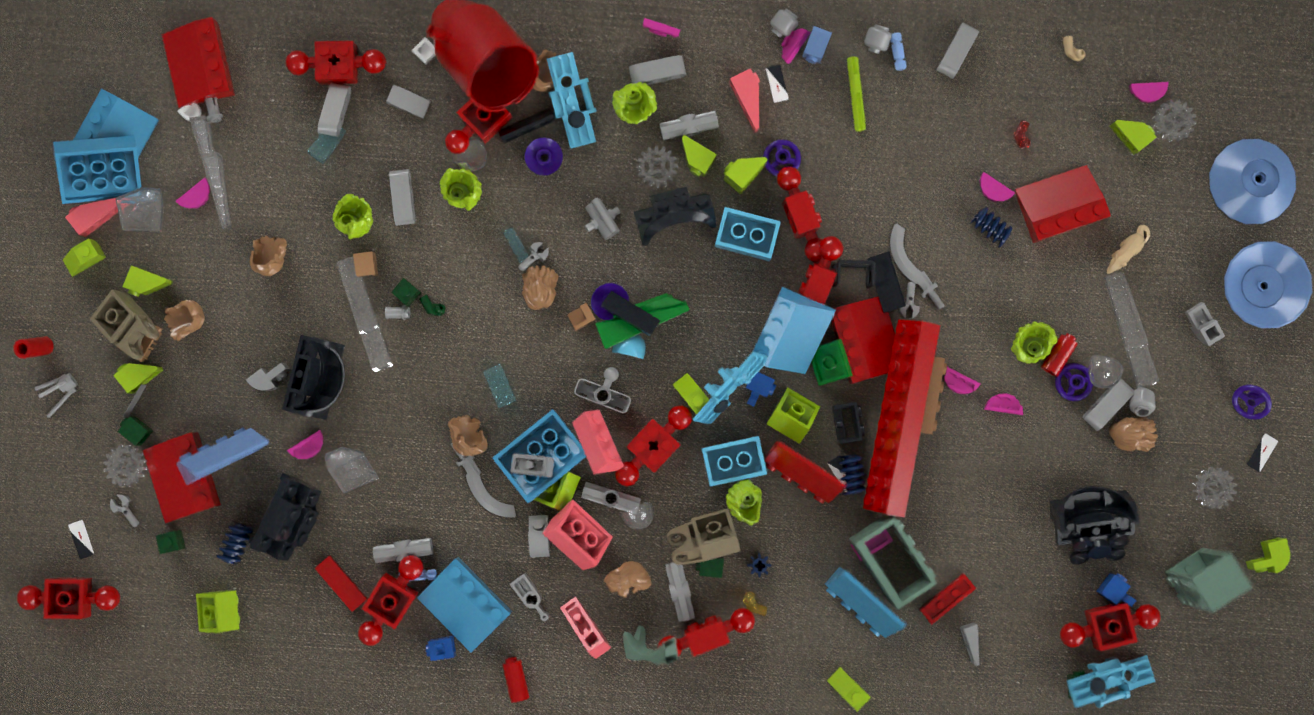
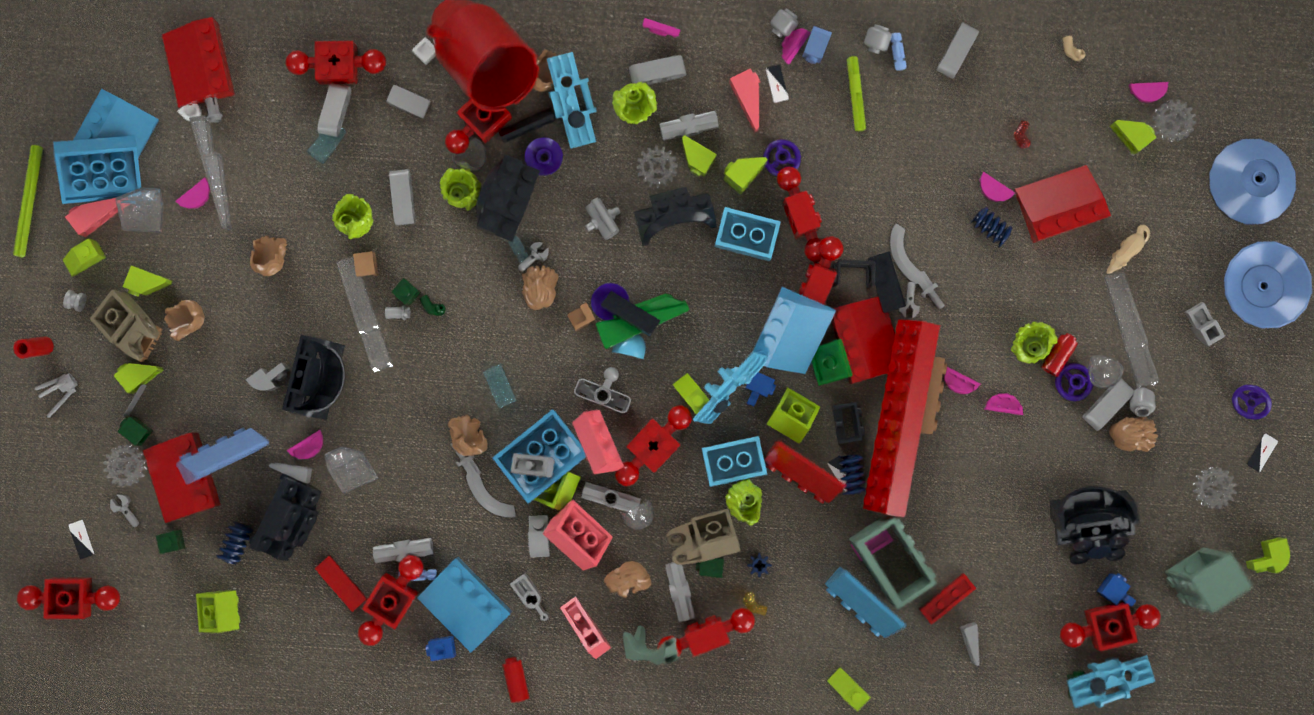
(27, 201): none -> lime axle
(74, 300): none -> light grey wheel
(297, 472): none -> light grey slope
(505, 197): none -> black piece

